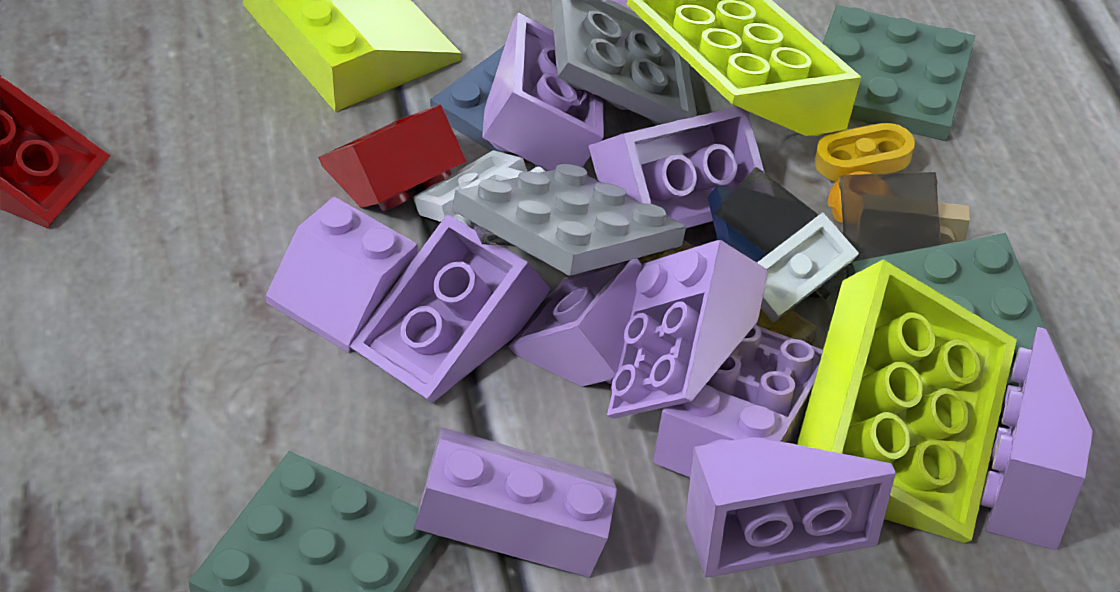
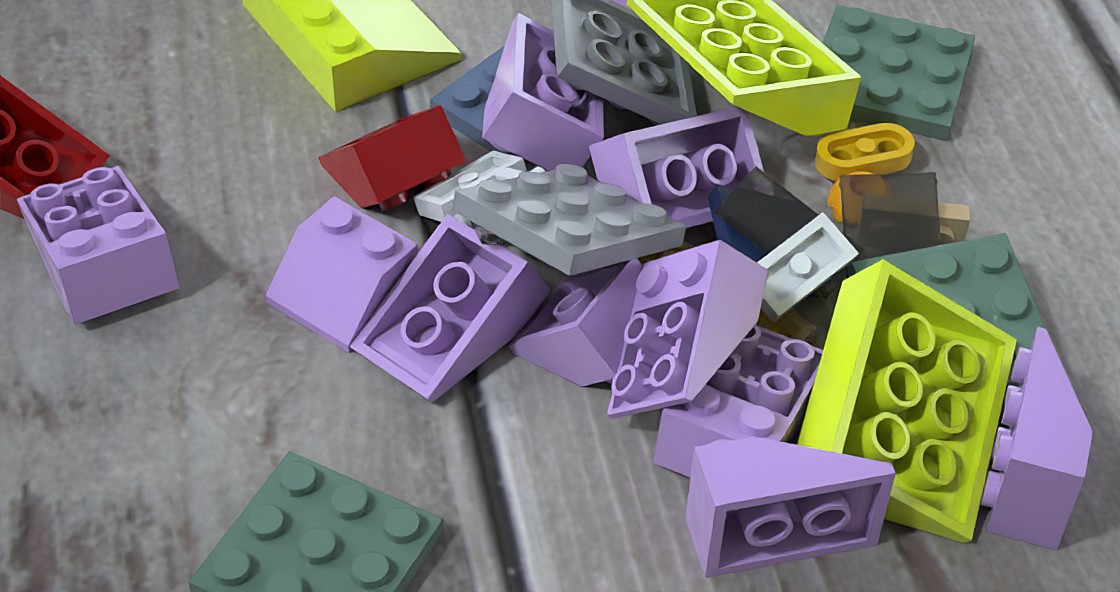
(99, 243): none -> lavender slope
(516, 502): lavender slope -> none

